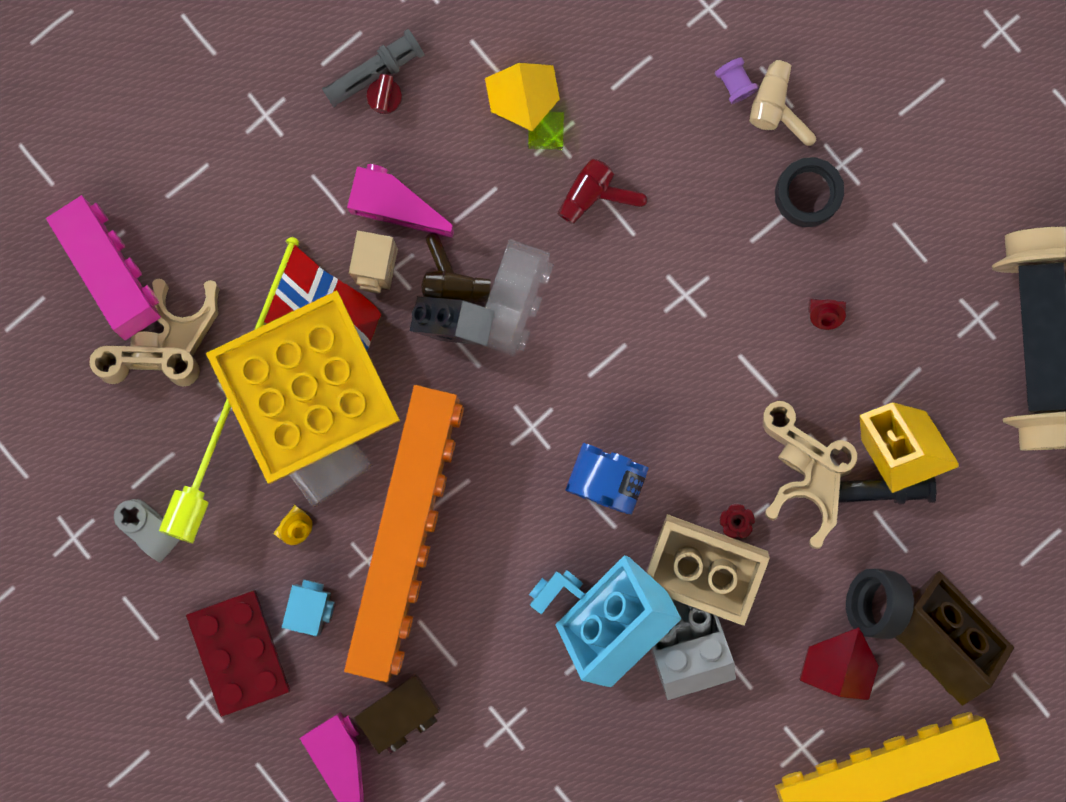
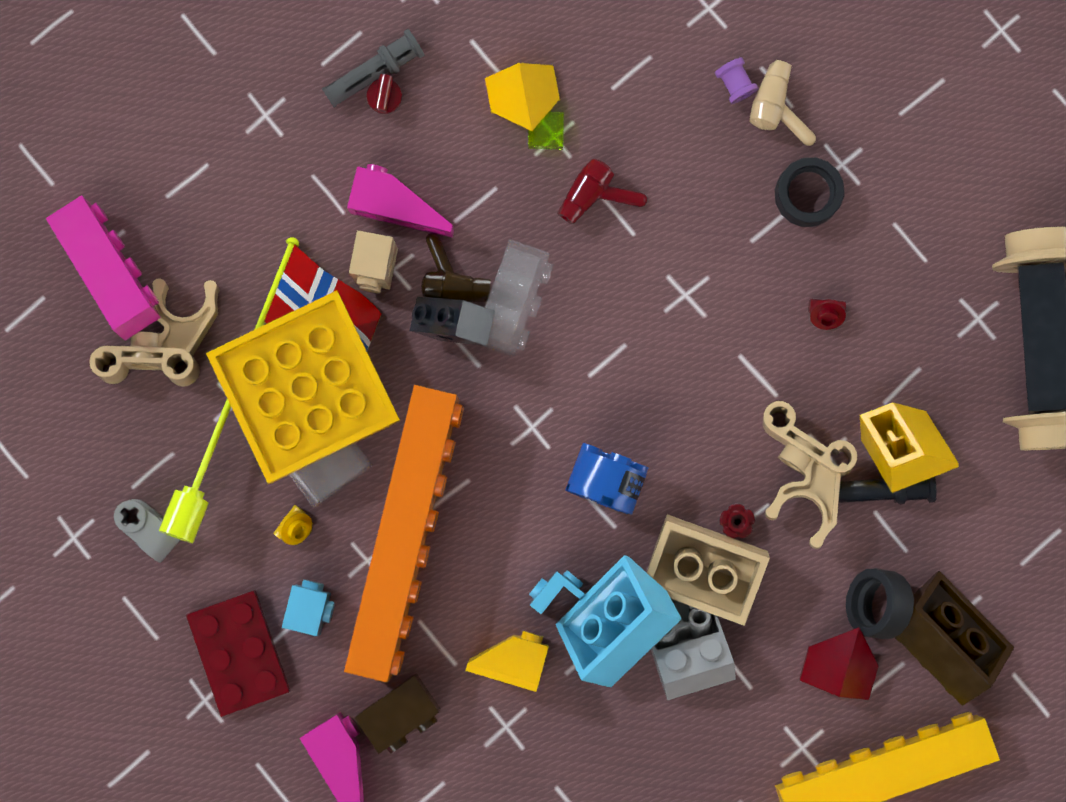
(513, 661): none -> yellow slope

